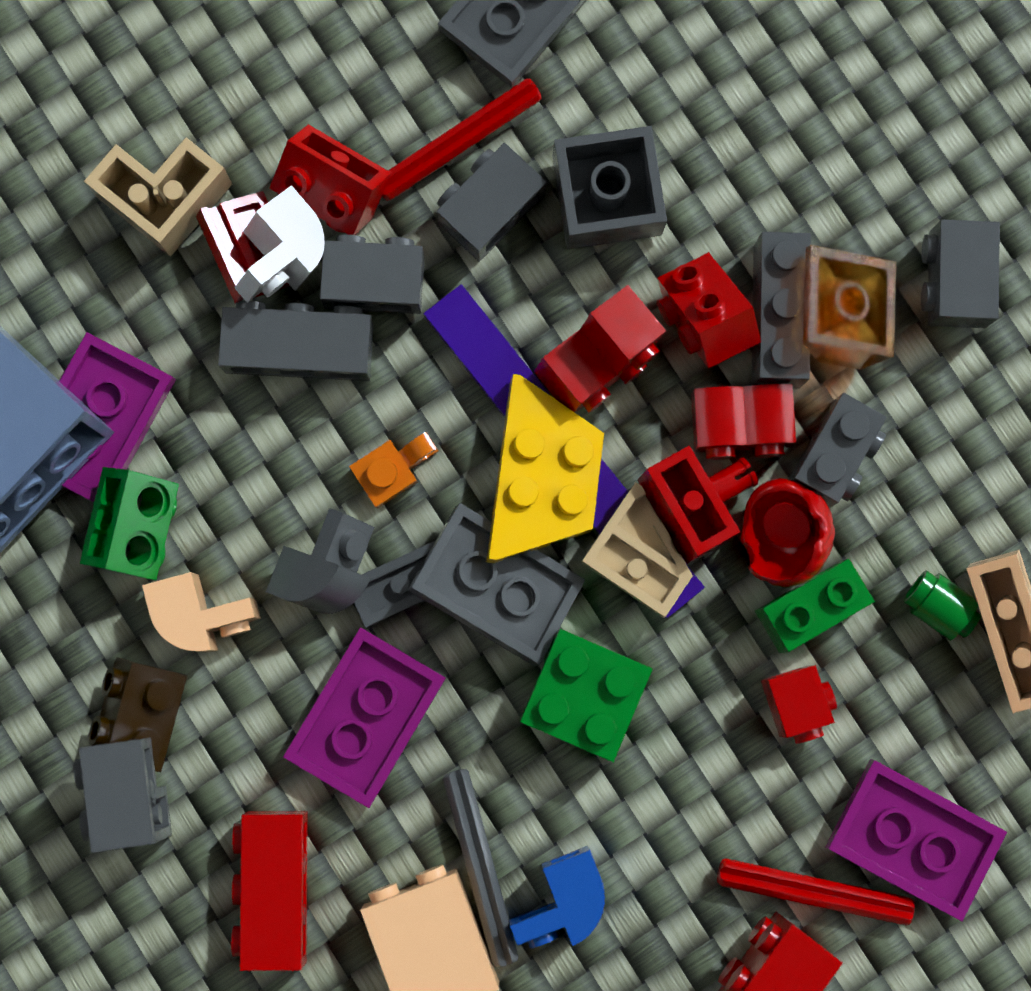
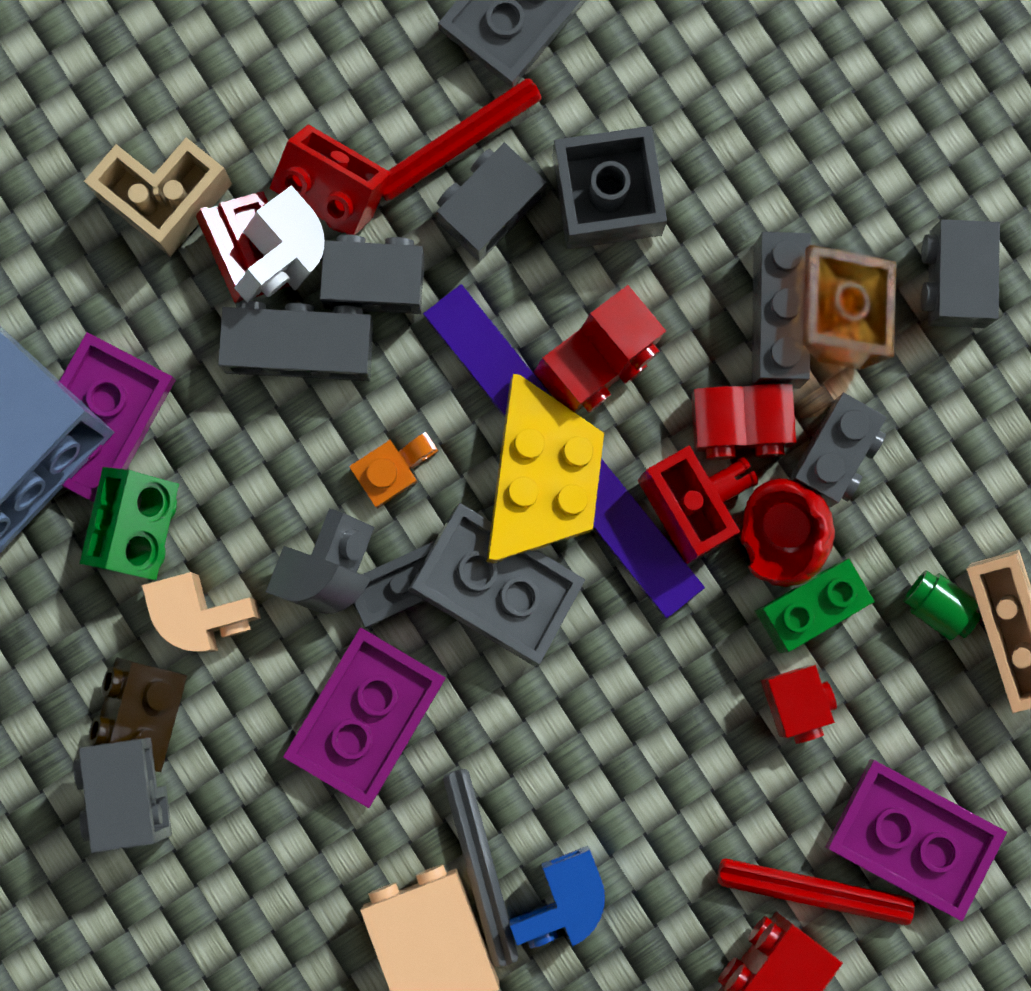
(271, 890): red brick -> none
(586, 695): green brick -> none
(639, 555): tan wing -> none
(708, 310): red brick -> none

